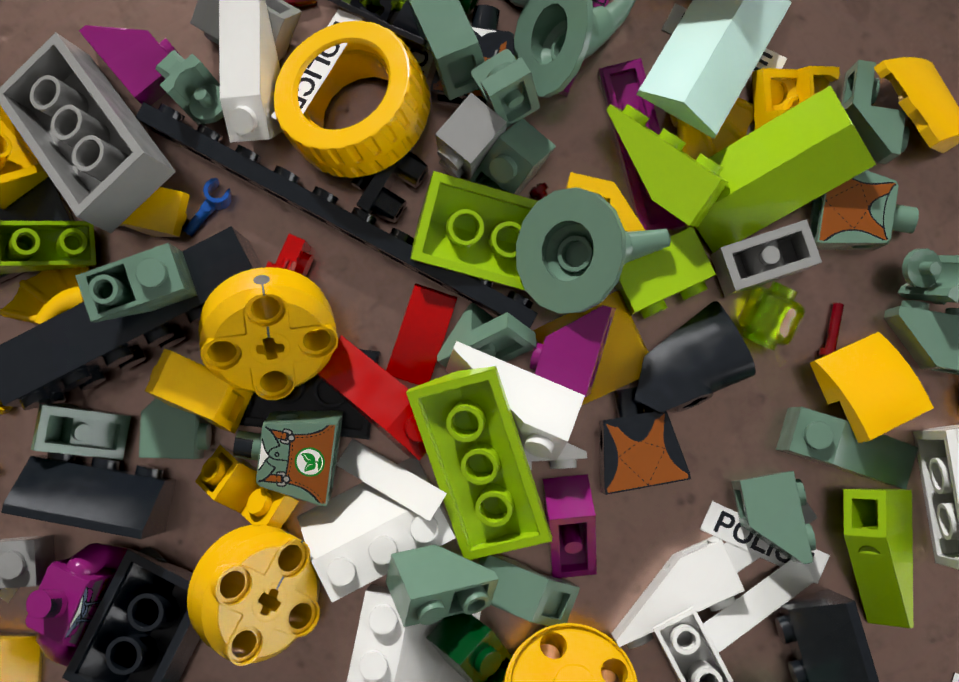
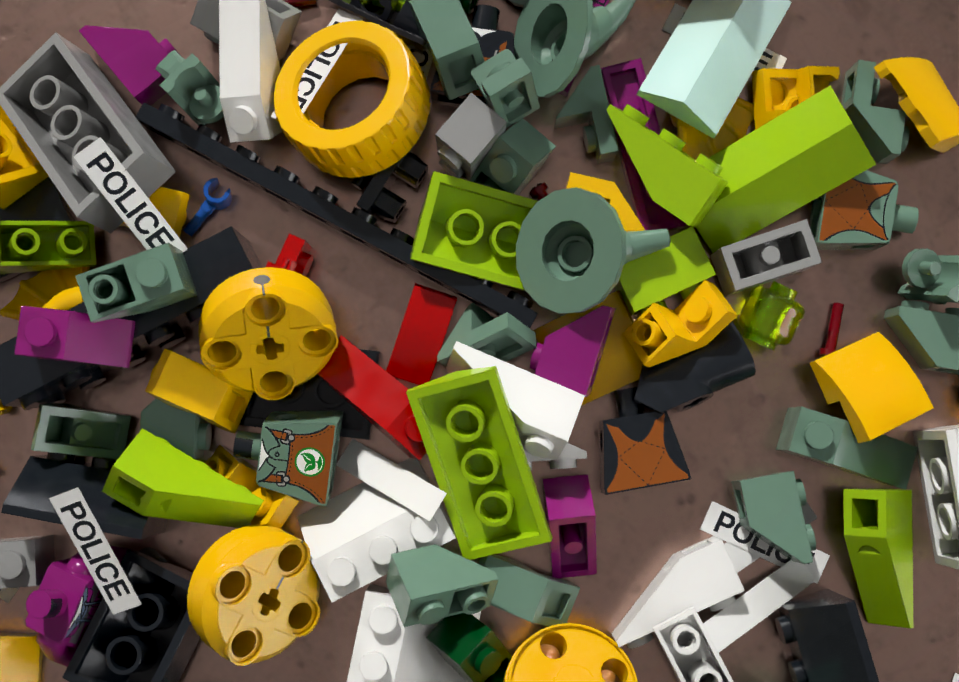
(73, 337): none -> magenta slope
(95, 550): none -> white sticker
(126, 196): none -> white sticker
(172, 485): none -> lime slope
(589, 105): none -> sand green slope
(669, 333): none -> yellow slope

